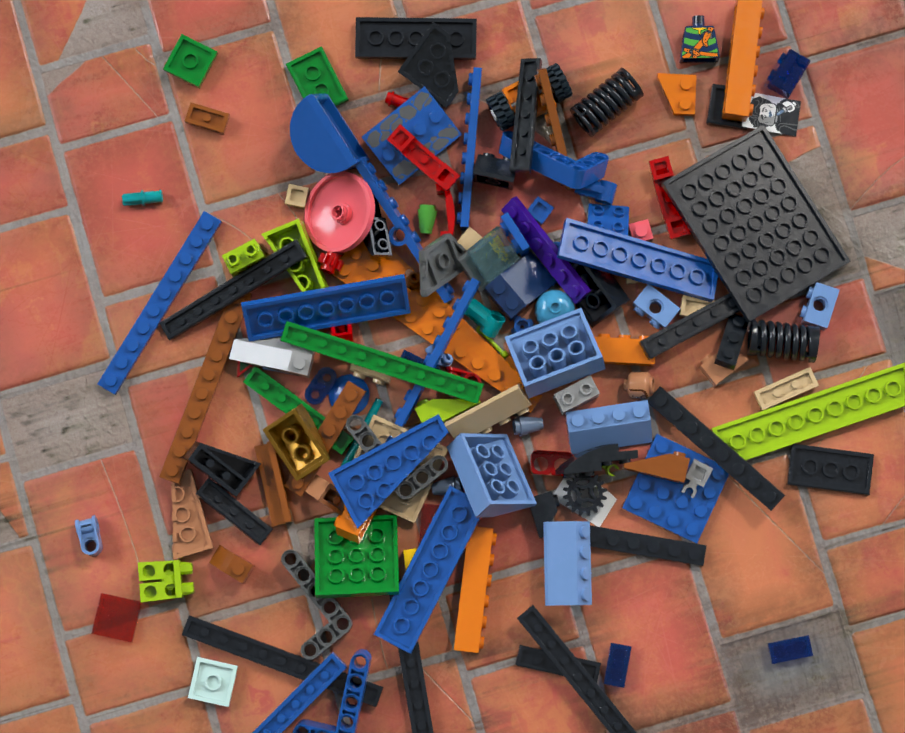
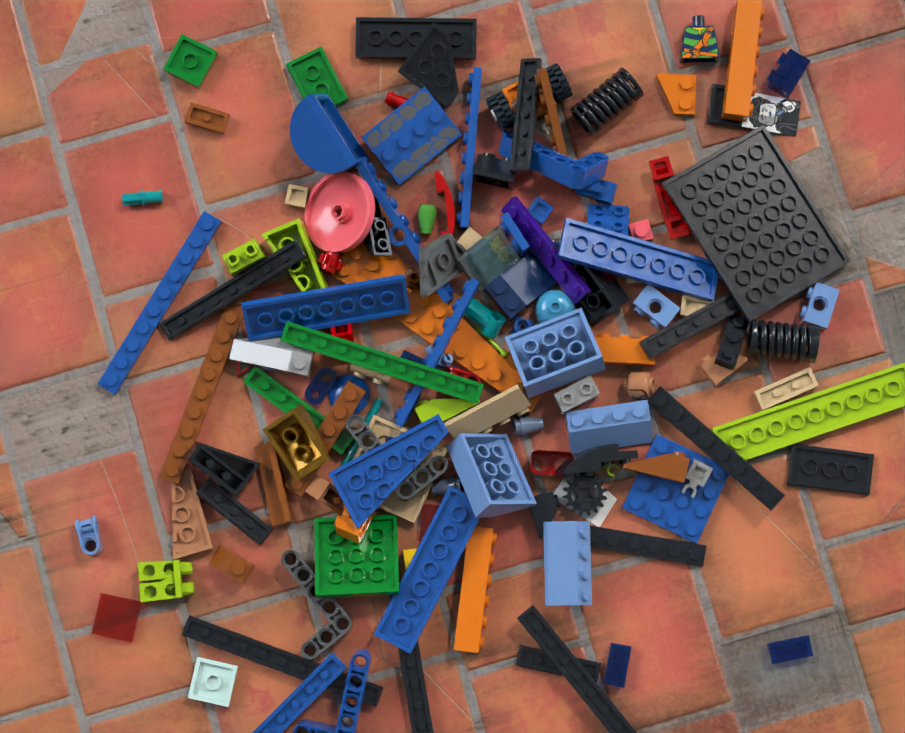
(423, 158): red slope -> none

